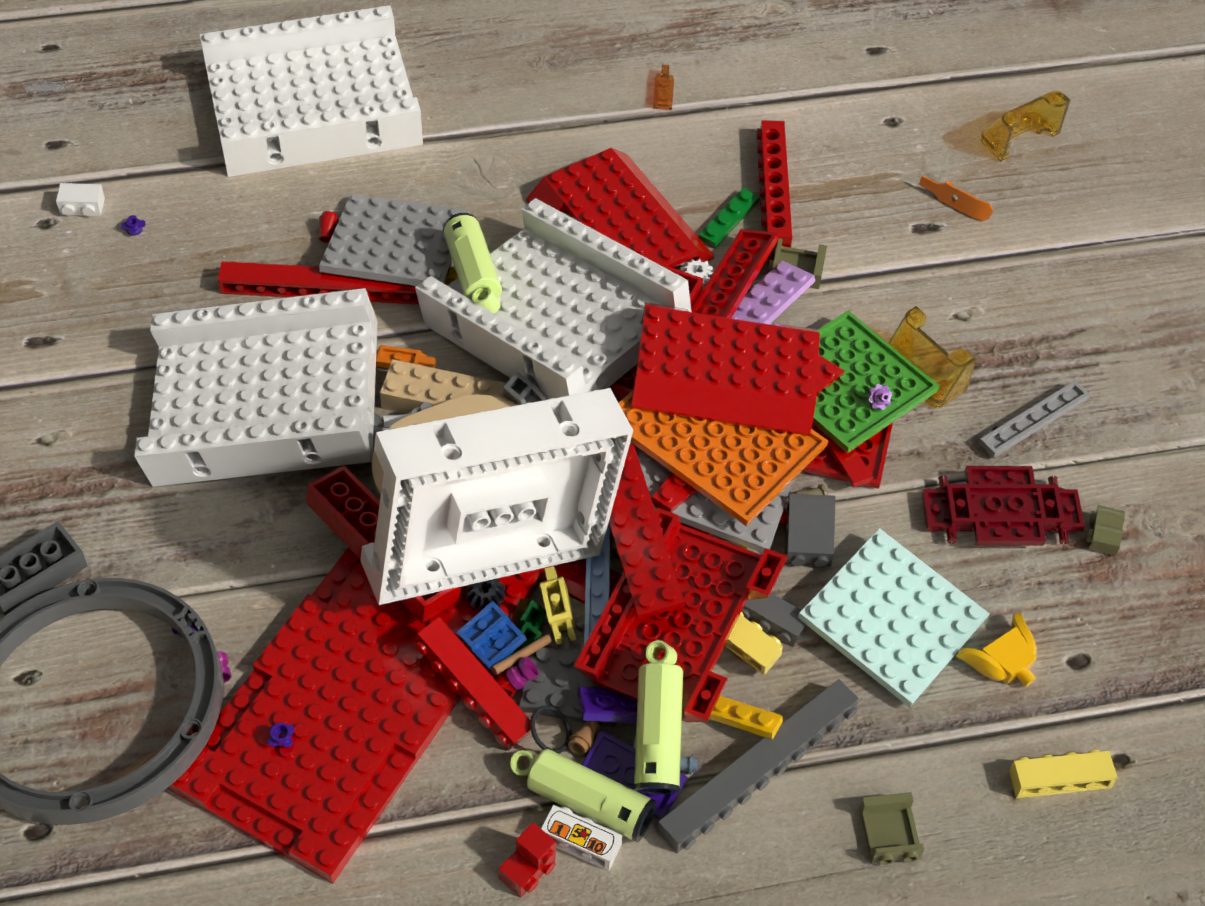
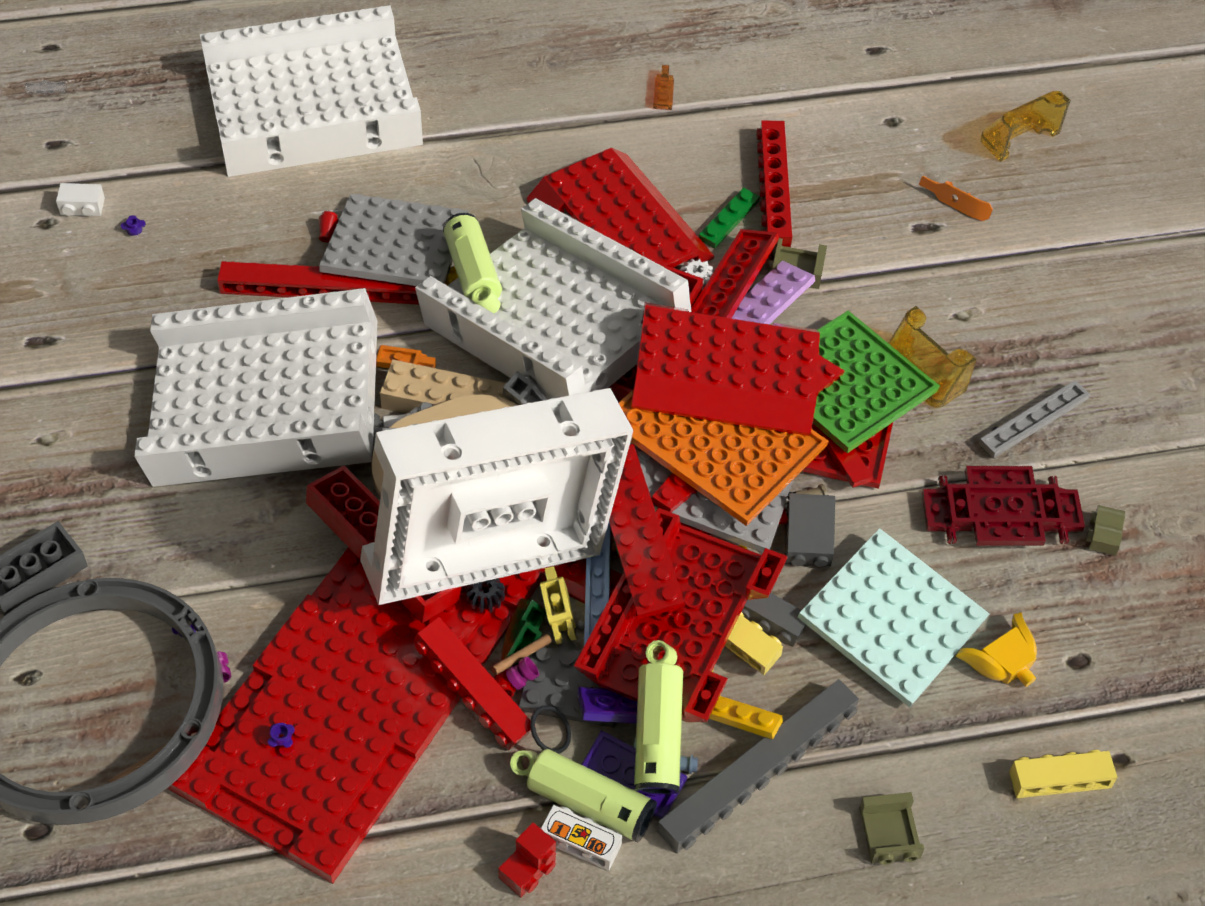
(491, 635): blue slope -> none
(583, 738): medium nougat cone -> none
(880, 396): medium lavender plant -> none

